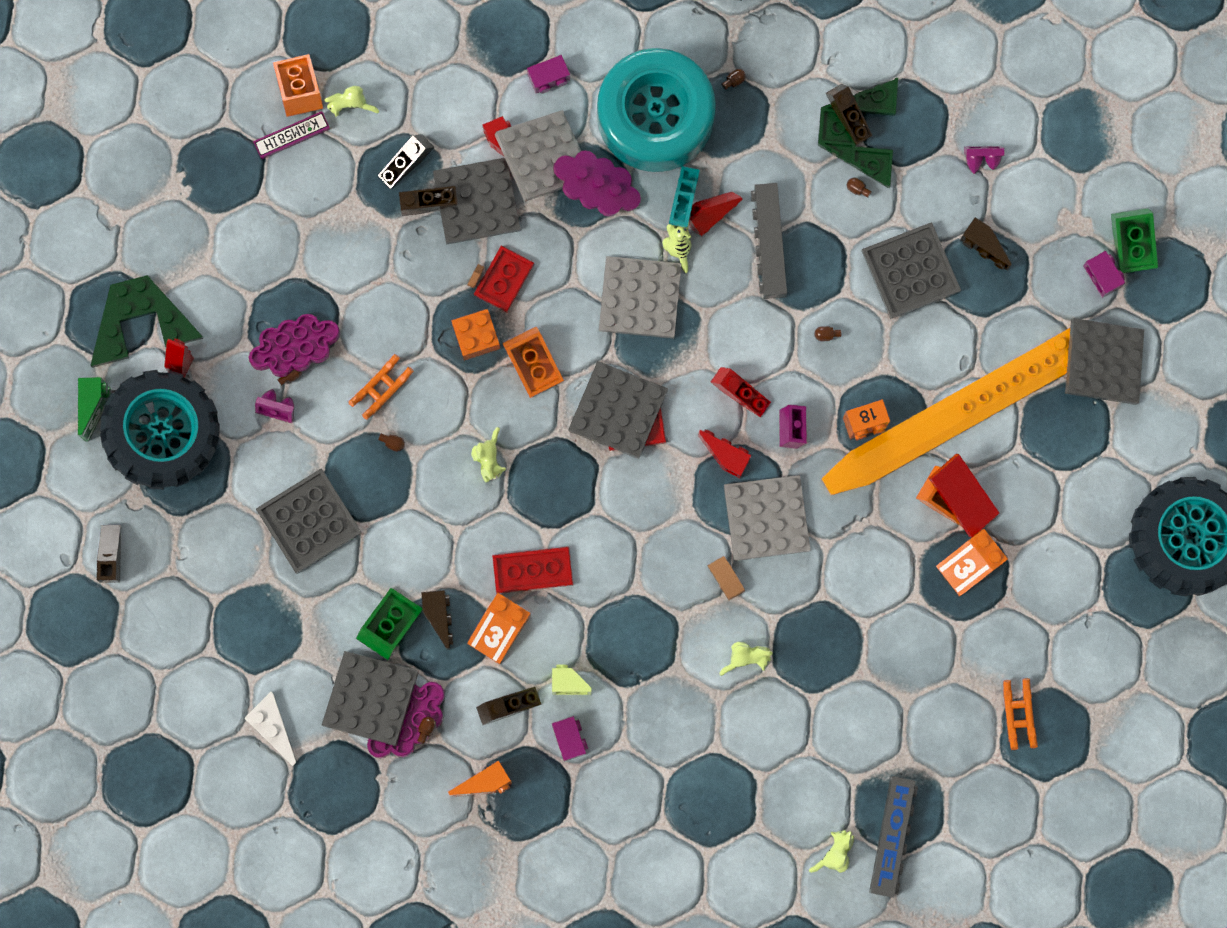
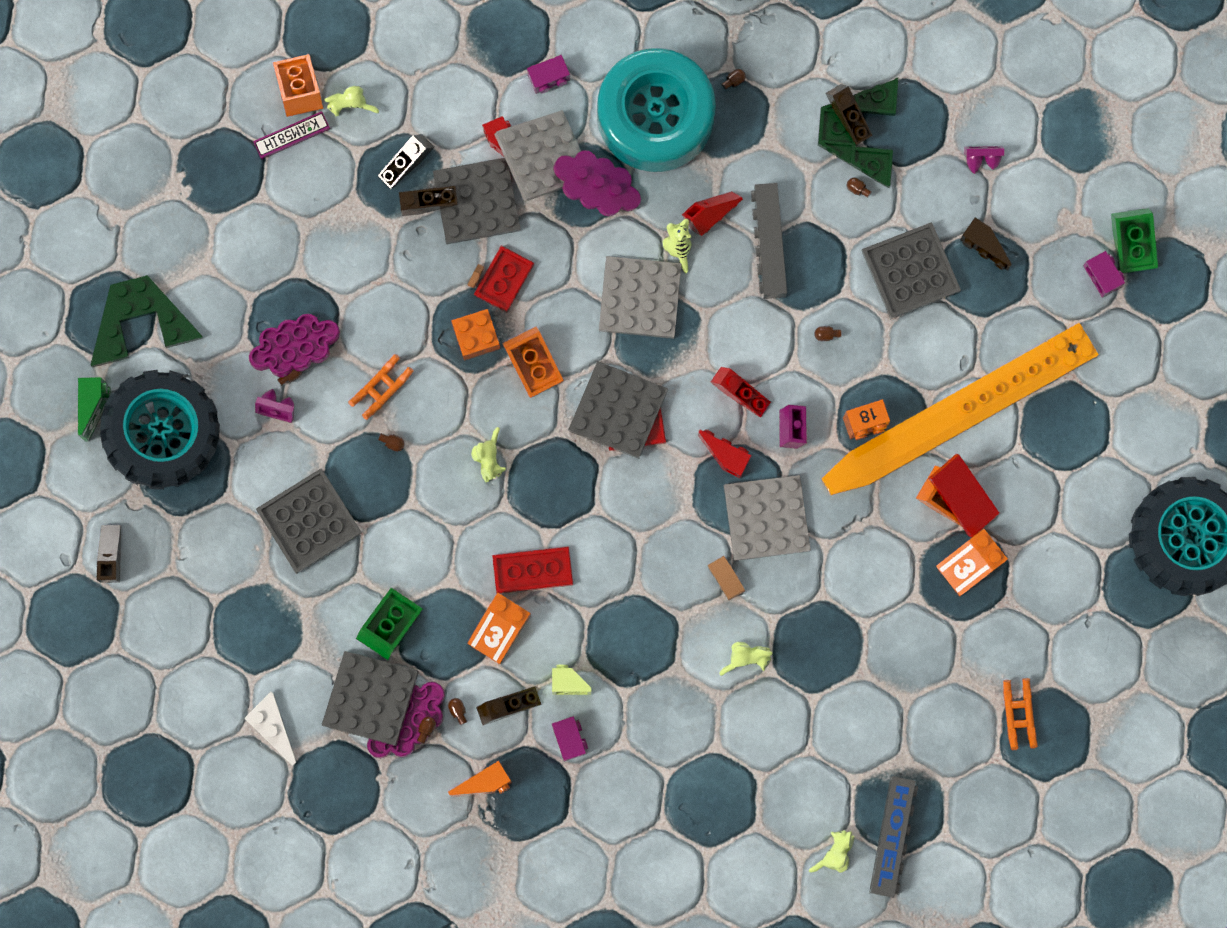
(177, 357): red slope -> none
(435, 609): dark brown slope -> none
(457, 710): none -> reddish brown cylinder
(684, 197): teal slope -> none
(1104, 361): dark grey plate -> none

